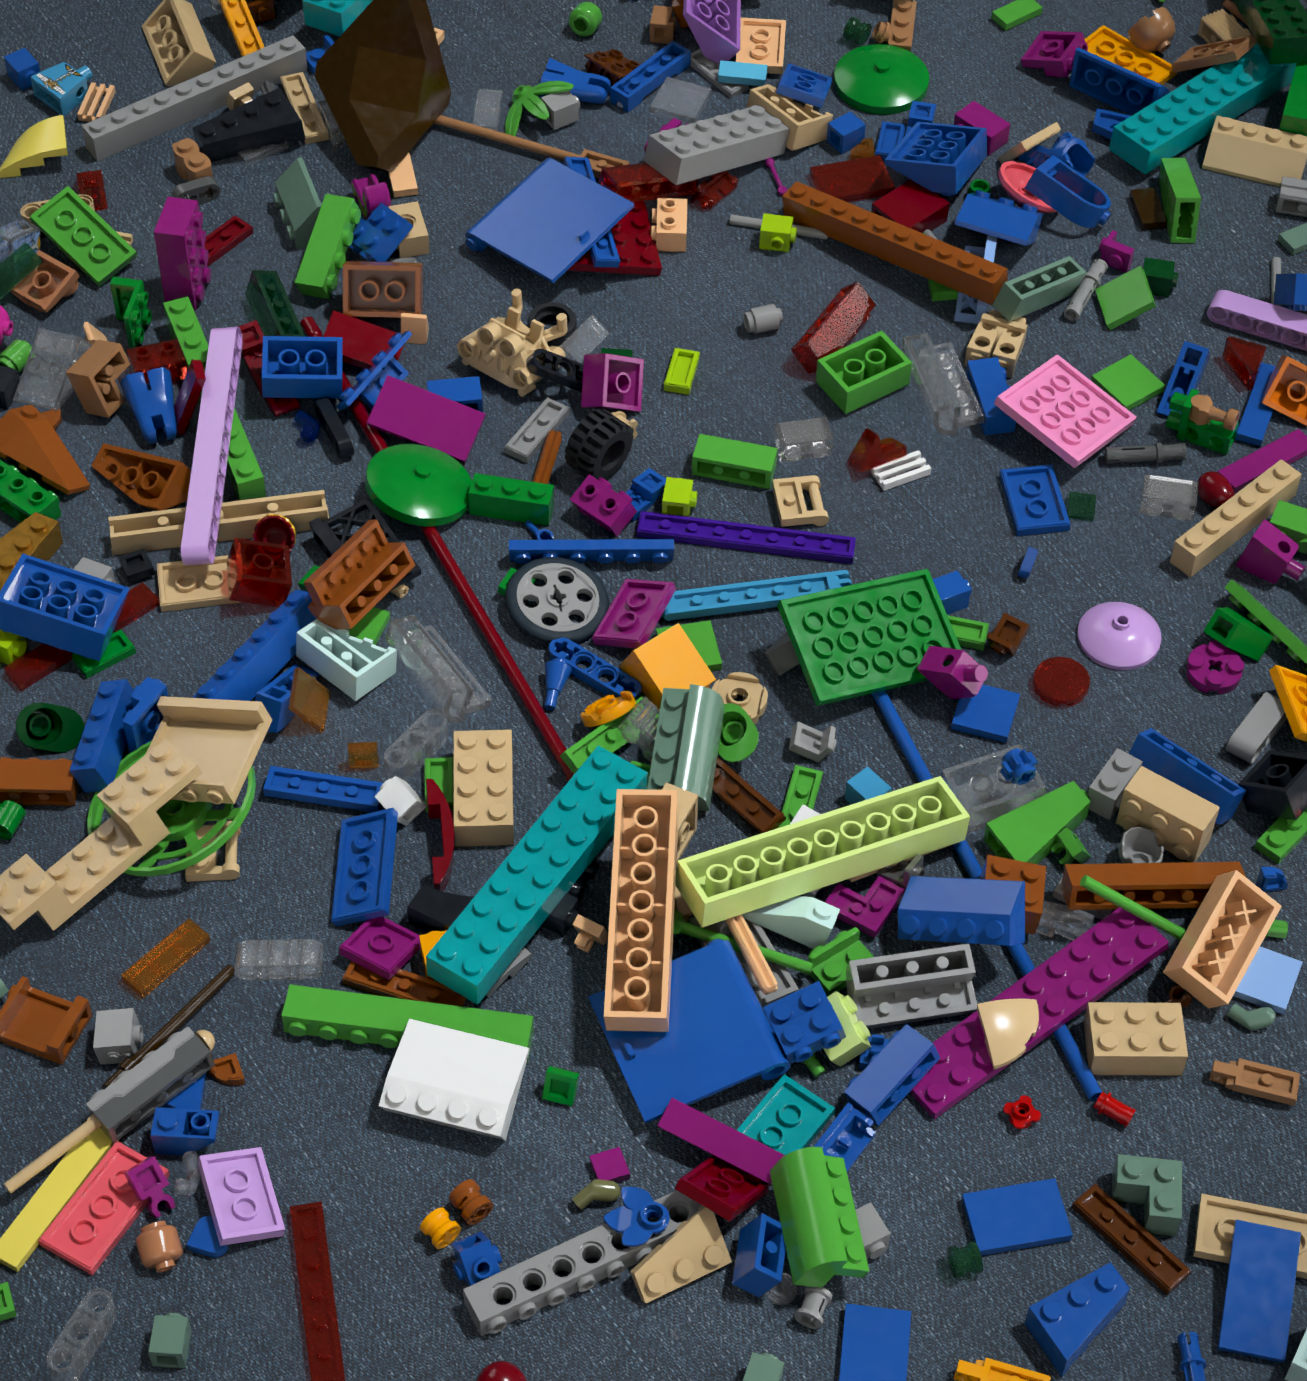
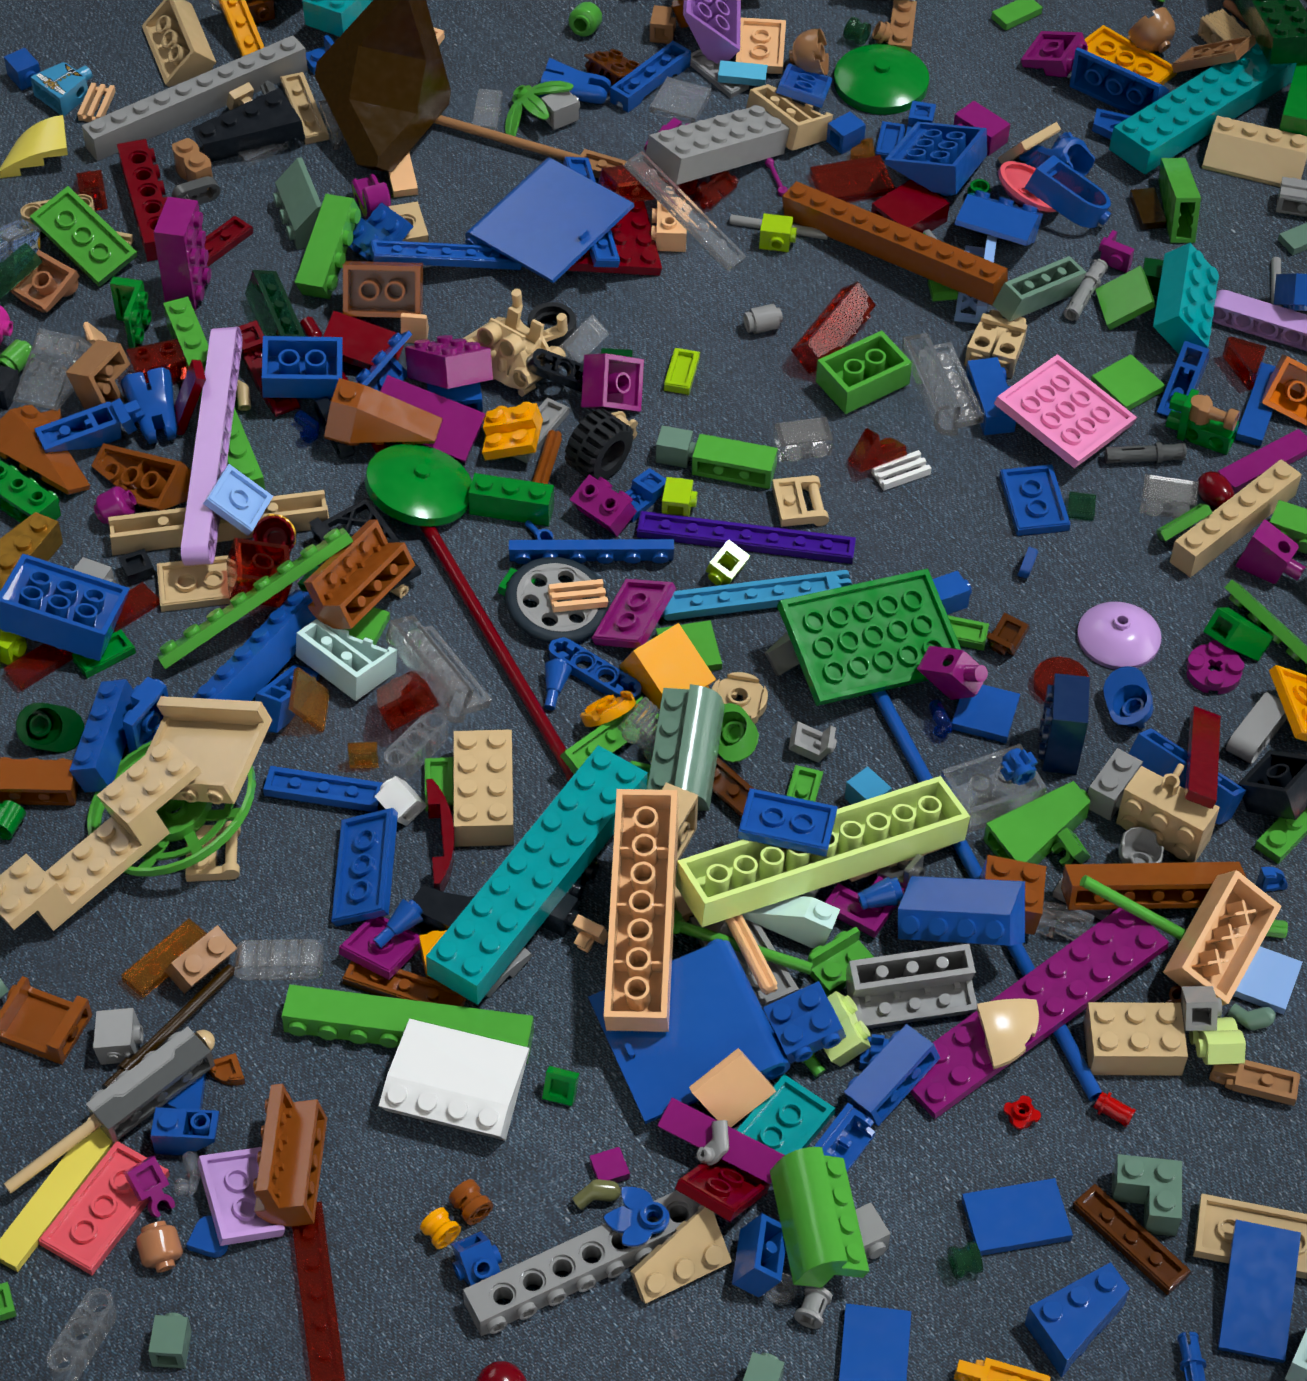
(81, 430): none -> blue slope
(114, 503): none -> magenta head
(128, 414): none -> blue tile
(143, 189): none -> dark red brick
(200, 959): none -> medium nougat brick
(238, 500): none -> light blue tile
(243, 396): none -> tan arm
(244, 603): none -> bright green plate
(289, 1159): none -> dark orange brick
(370, 416): none -> dark orange wedge
(405, 699): none -> clear red torso
(405, 917): none -> blue cone
(440, 254): none -> blue tile
(448, 362): none -> magenta brick
(511, 431): none -> light orange plate
(576, 592): none -> light nougat tile
(674, 446): none -> sand green brick
(685, 211): none -> clear tile
(717, 1146): none -> light grey arm
(730, 557): none -> brick
(732, 1088): none -> light nougat tile
(787, 822): none -> blue tile
(809, 52): none -> medium nougat cylinder
(881, 894): none -> blue cone
(941, 718): none -> clear blue arm
(1064, 723): none -> dark blue brick
(1128, 697): none -> blue piece
(1173, 779): none -> tan hand
(1183, 521): none -> bright green tile
(1186, 298): none -> teal brick
(1200, 1008): none -> light grey brick
(1203, 757): none -> dark red tile
(1220, 1046): none -> yellowish green brick

